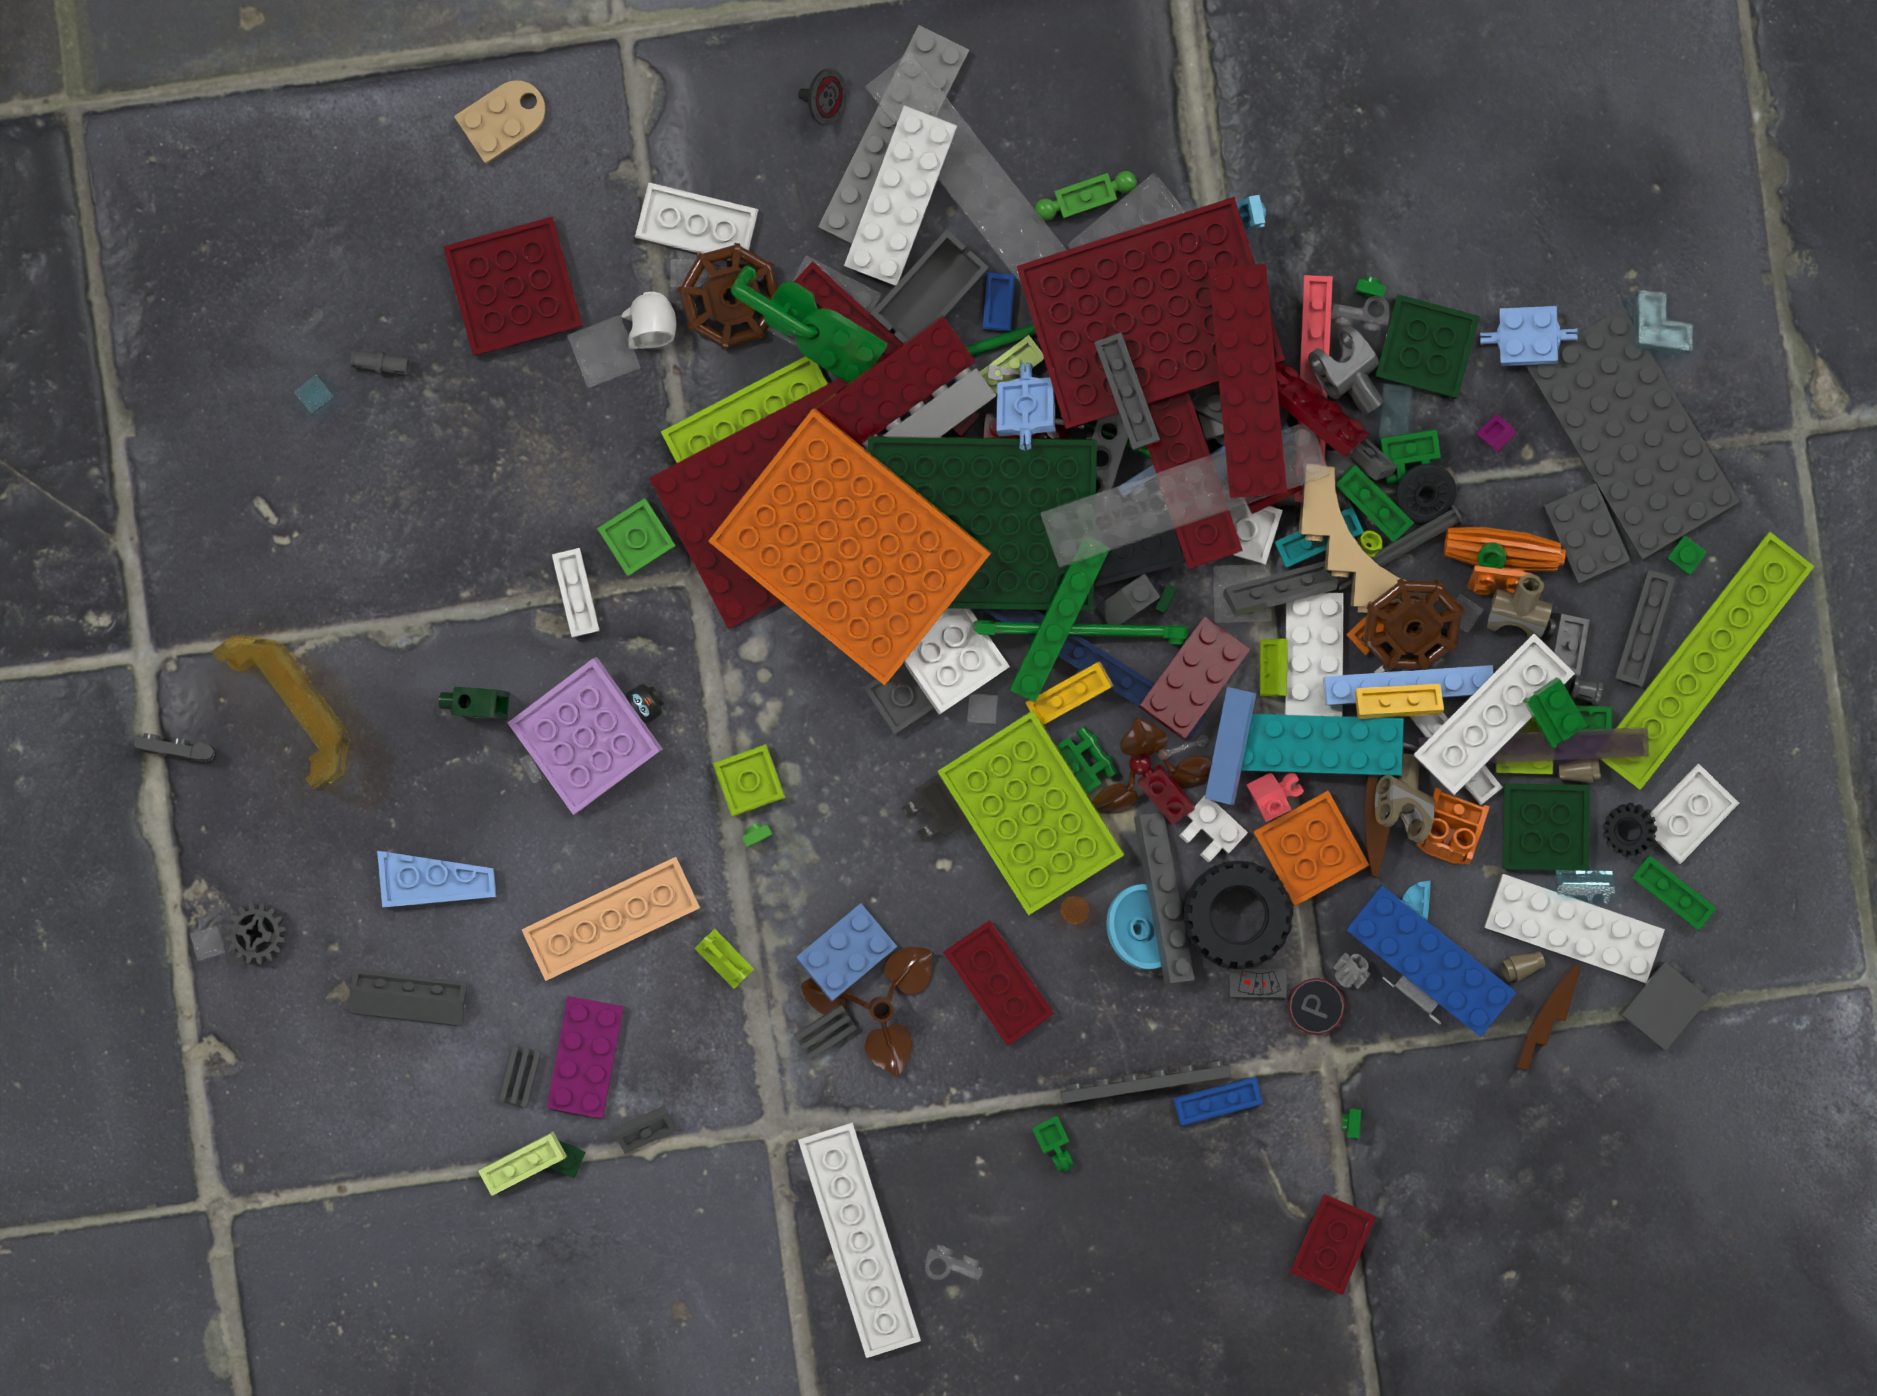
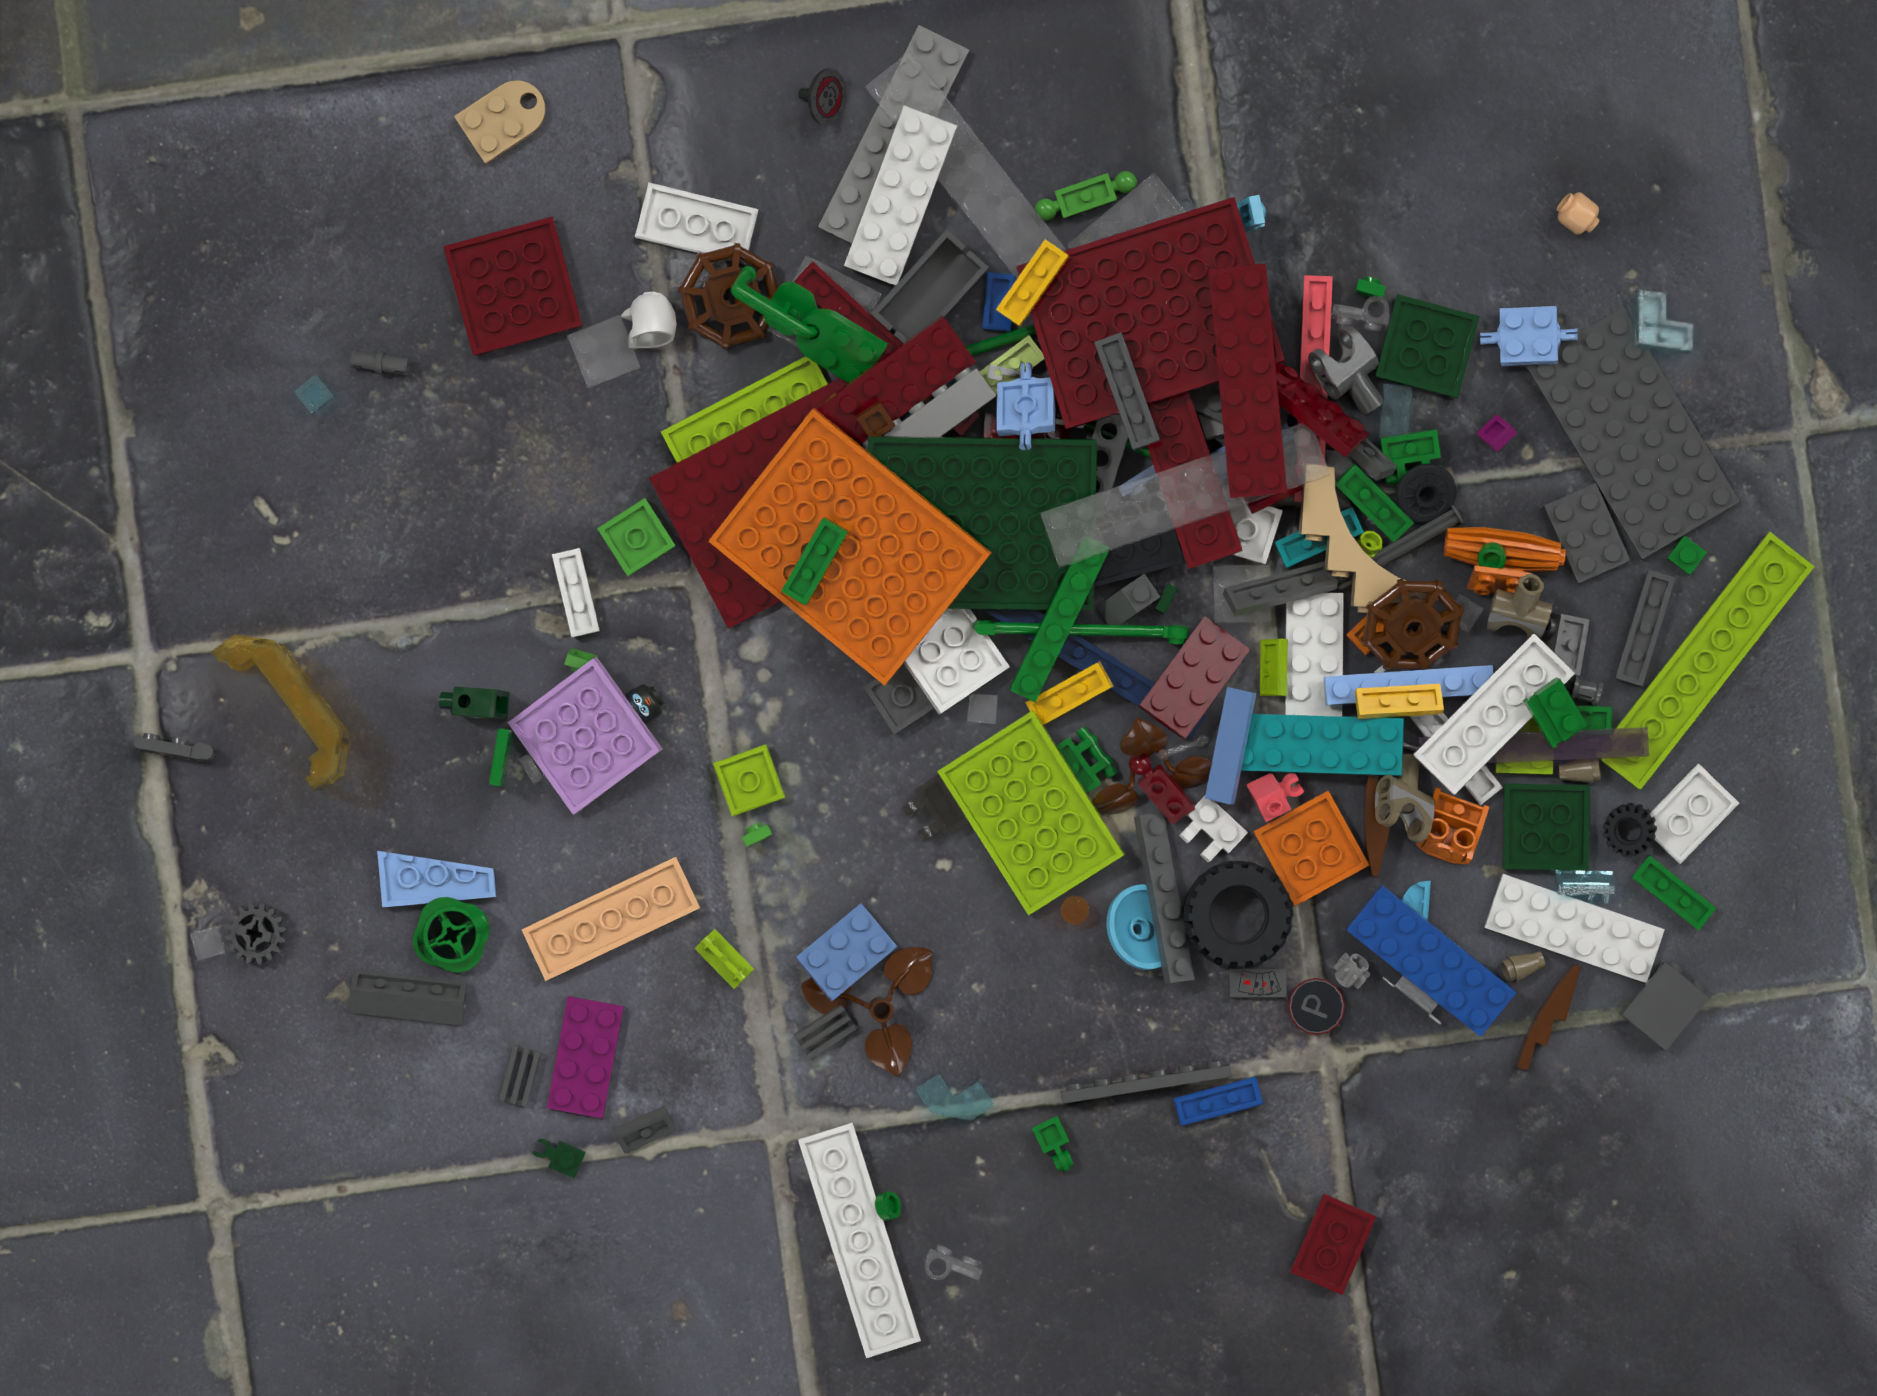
(464, 960): none -> green piece
(501, 757): none -> green tile
(522, 1163): yellowish green plate -> none
(578, 658): none -> bright green plate
(815, 561): none -> green plate
(875, 420): none -> reddish brown plate
(888, 1205): none -> green tile
(963, 1106): none -> clear light blue tile
(998, 982): dark red plate -> none
(1032, 282): none -> yellow plate
(1351, 1122): green plate -> none
(1578, 213): none -> light nougat head

